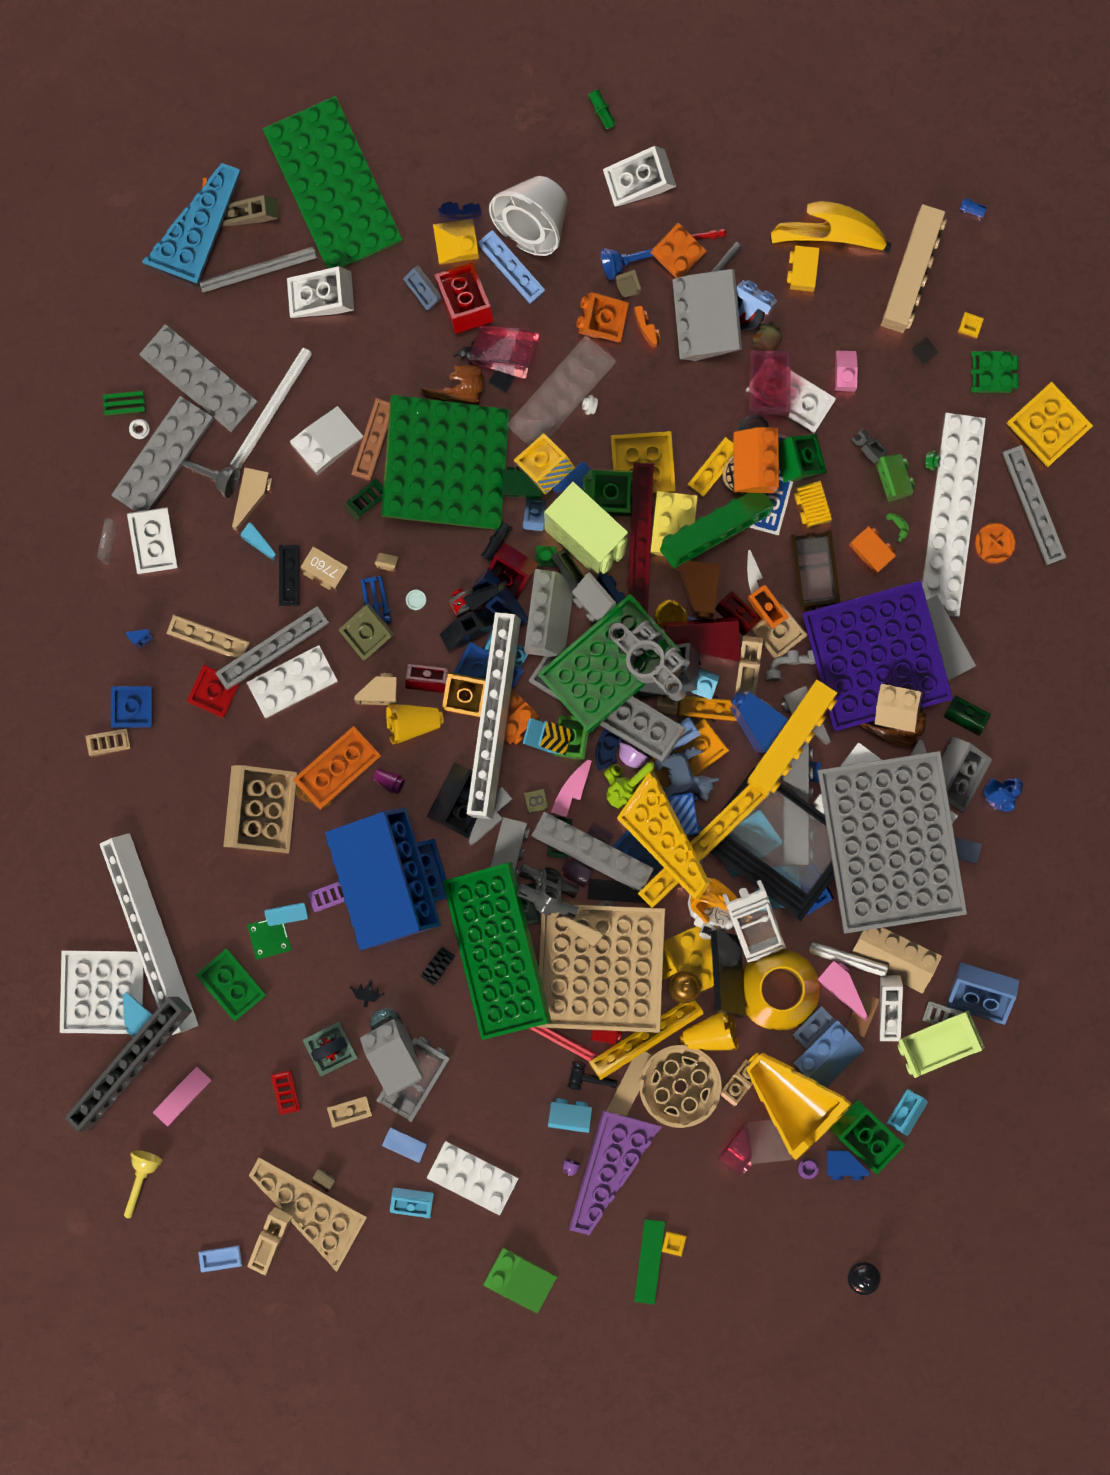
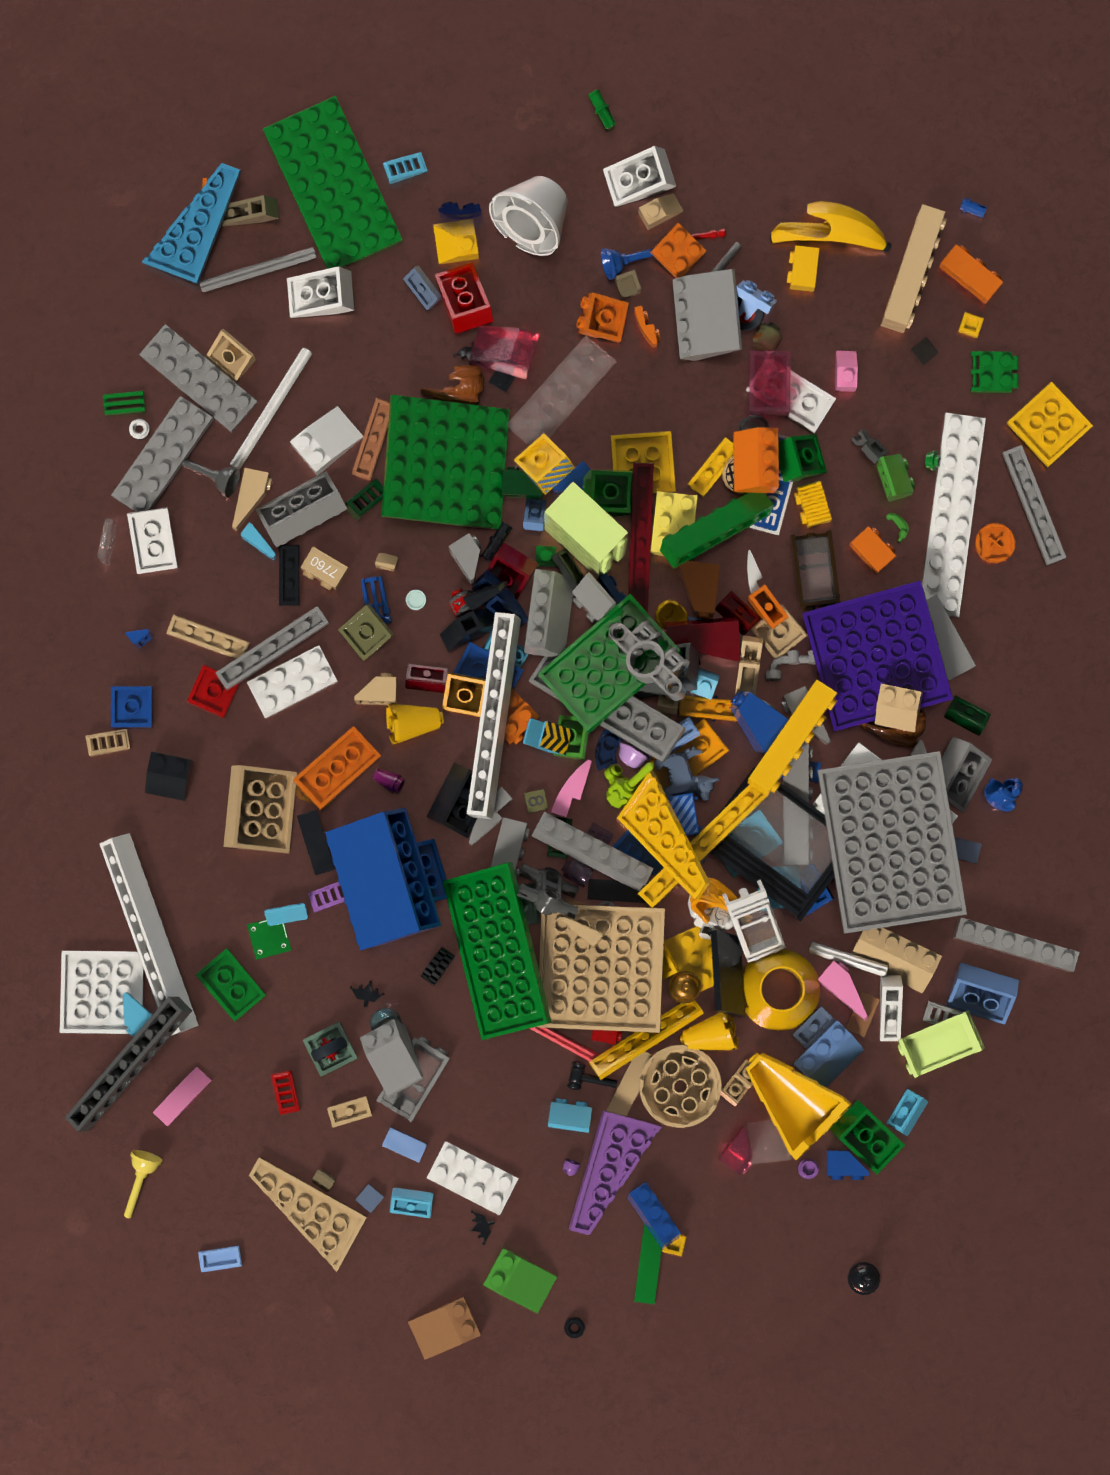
(168, 776): none -> black slope
(230, 356): none -> tan slope
(269, 1241): tan slope -> none
(301, 509): none -> light grey slope
(315, 842): none -> black slope
(369, 1198): none -> sand blue tile
(408, 174): none -> medium azure slope
(444, 1328): none -> medium nougat slope
(467, 555): none -> light grey slope
(482, 1226): none -> black piece
(511, 267): light blue plate -> none
(574, 1320): none -> black plate
(590, 404): white plate -> none
(654, 1215): none -> blue brick
(659, 210): none -> tan slope
(971, 273): none -> orange brick
(1016, 944): none -> light grey brick

